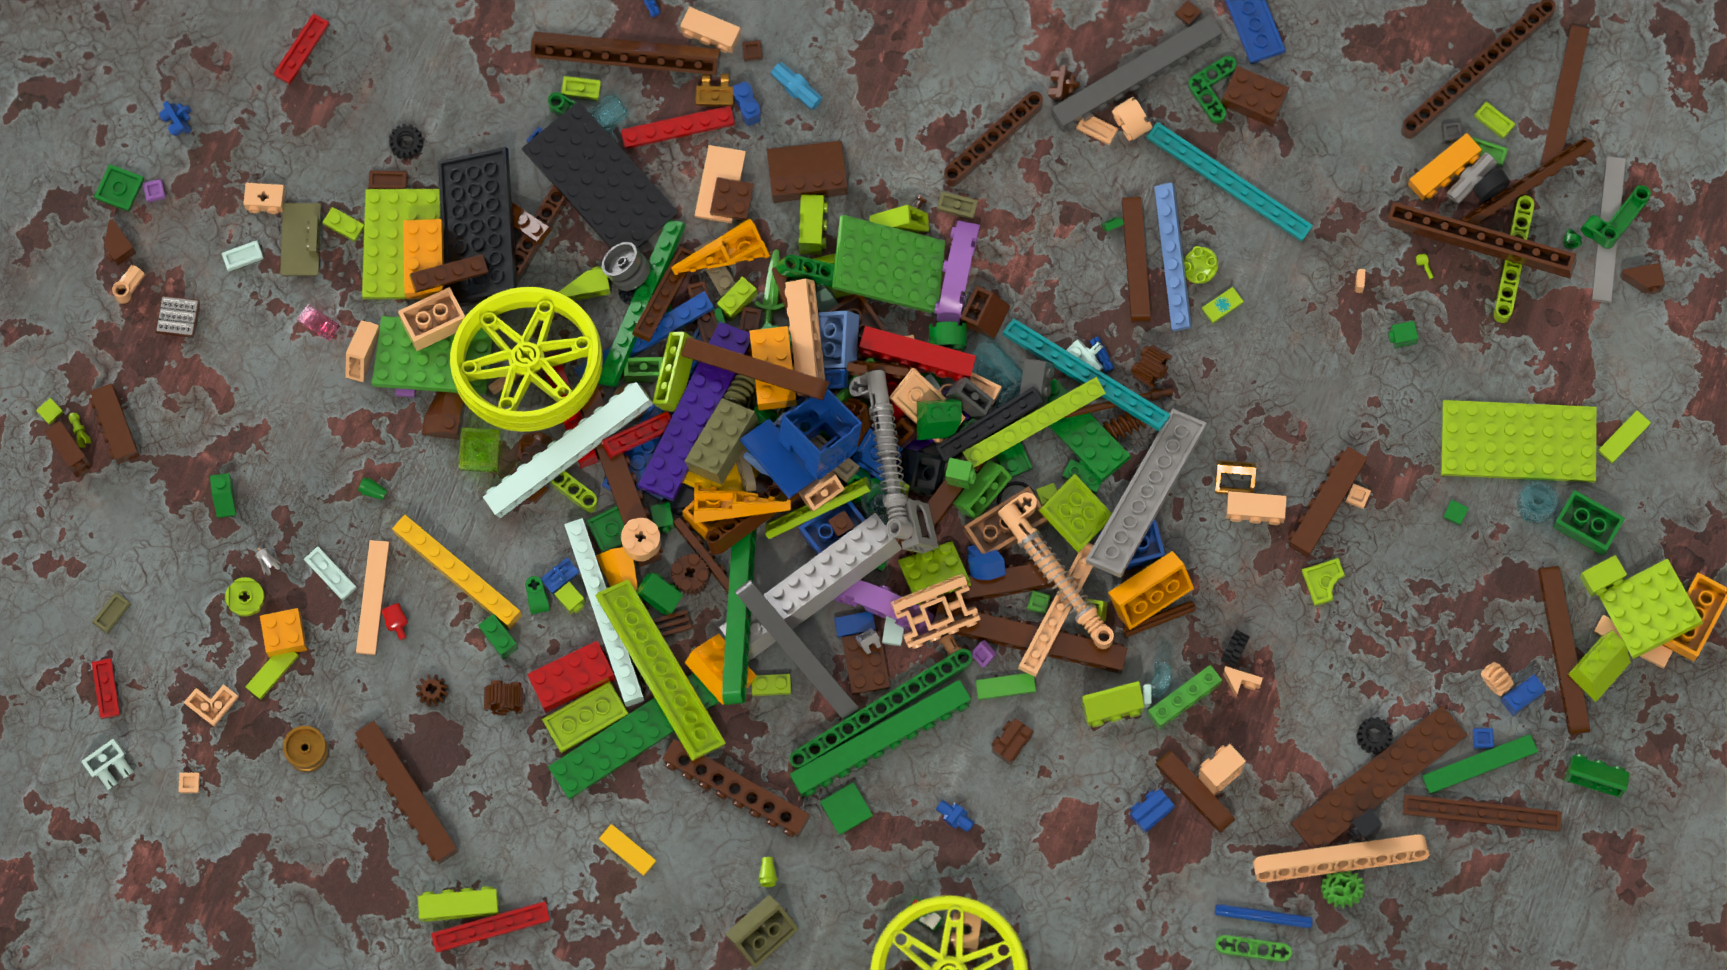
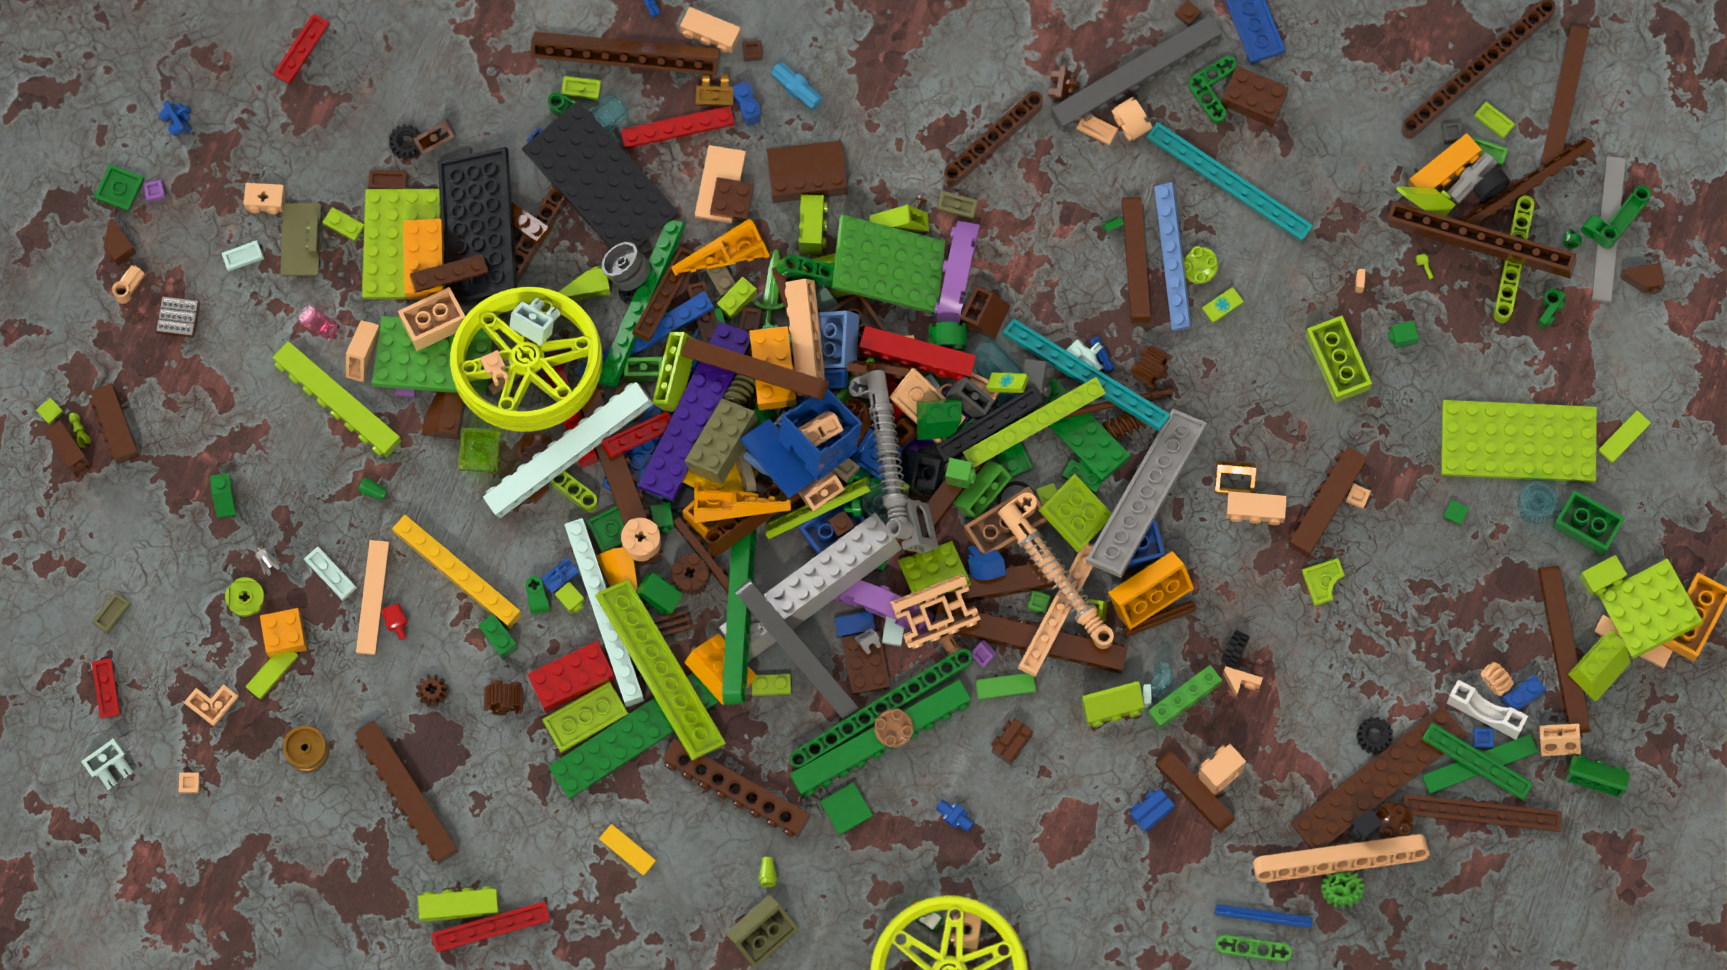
(336, 399): none -> lime brick
(435, 136): none -> reddish brown slope
(494, 366): none -> light nougat plate
(532, 323): none -> light aqua brick
(821, 428): none -> light nougat brick
(855, 507): none -> green tile
(893, 728): none -> medium nougat dish
(1007, 382): none -> lime tile
(1338, 359): none -> lime brick
(1395, 819): none -> reddish brown dish
(1429, 199): none -> lime slope
(1470, 702): none -> white arch
(1477, 761): none -> green tile
(1548, 318): none -> green plate
(1560, 739): none -> light nougat brick

